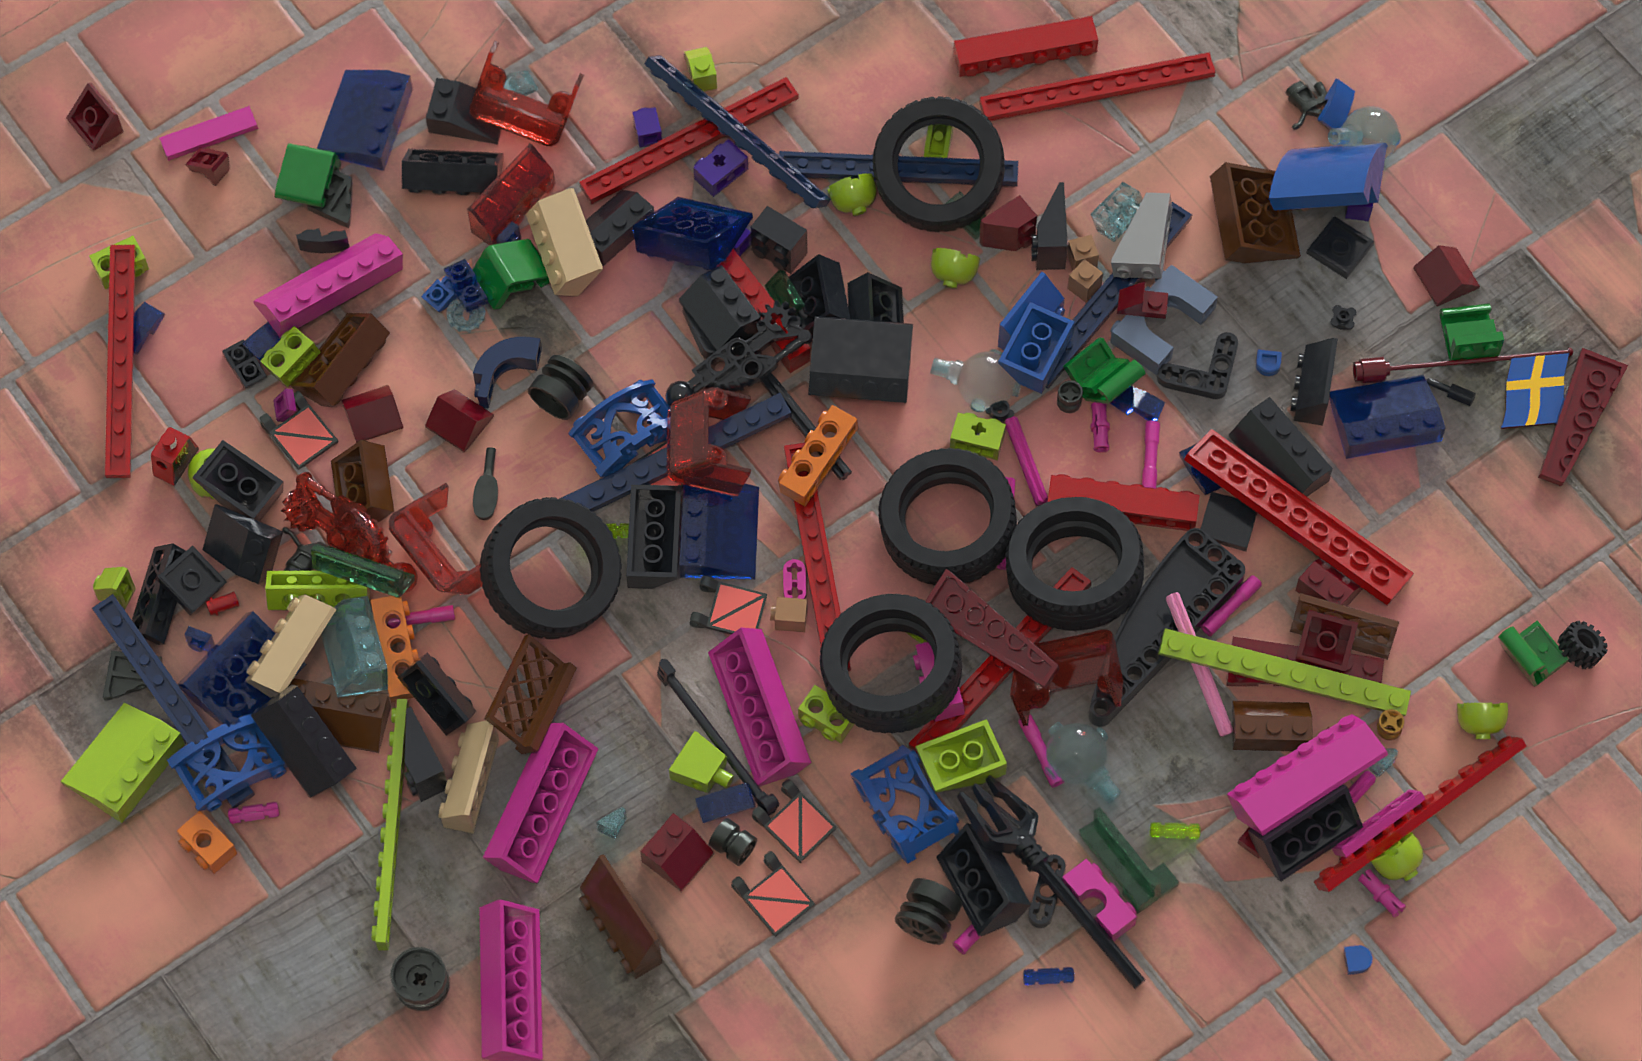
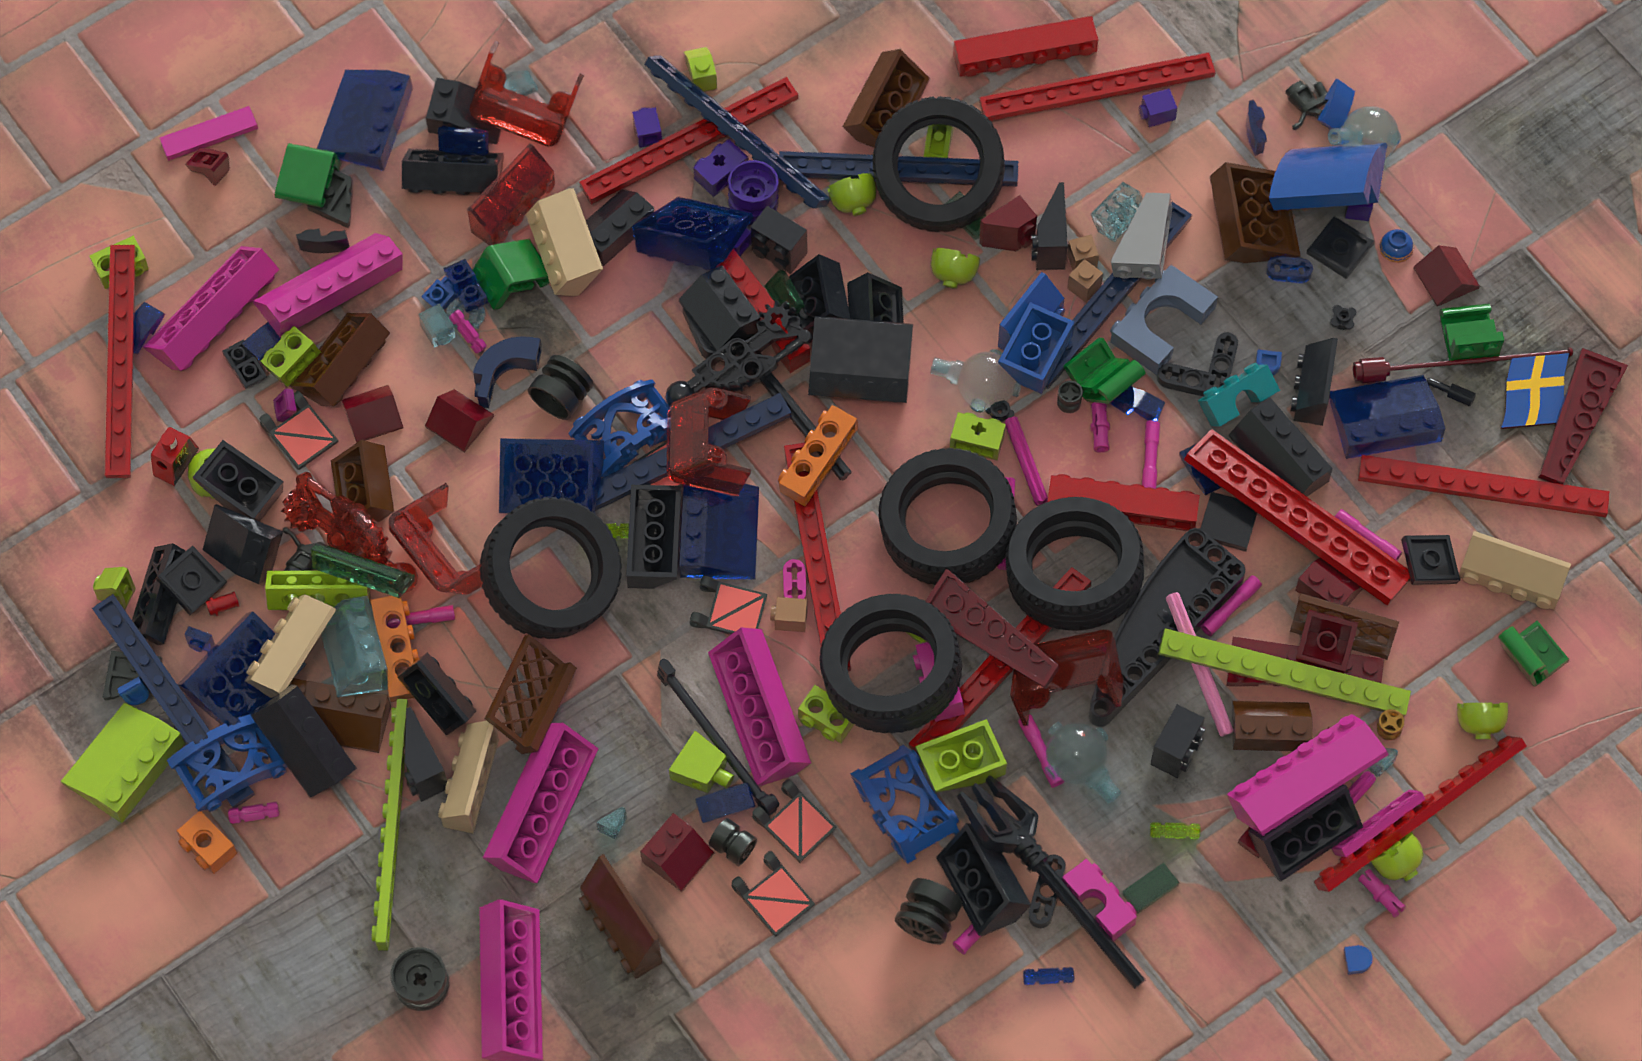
(94, 118): dark red slope -> none
(134, 692): none -> blue tile
(212, 308): none -> dark pink slope
(437, 325): none -> clear light blue brick
(466, 141): none -> clear blue slope
(467, 331): none -> dark pink axle
(486, 488): pearl dark grey piece -> none
(509, 234): clear blue plate -> none
(549, 469): none -> clear blue slope
(753, 188): none -> dark purple wheel
(889, 87): none -> reddish brown slope
(1121, 860): clear green fence -> none
(1143, 303): dark red slope -> none
(1158, 108): none -> dark purple brick
(1178, 741): none -> black brick
(1220, 403): none -> teal arch
(1254, 123): none -> clear blue slope
(1289, 269): none -> clear blue beam
(1367, 534): none -> dark pink piece
(1396, 246): none -> blue piece
(1430, 559): none -> black tile
(1484, 486): none -> red plate
(1514, 570): none -> tan slope
(1582, 644): black tyre -> none

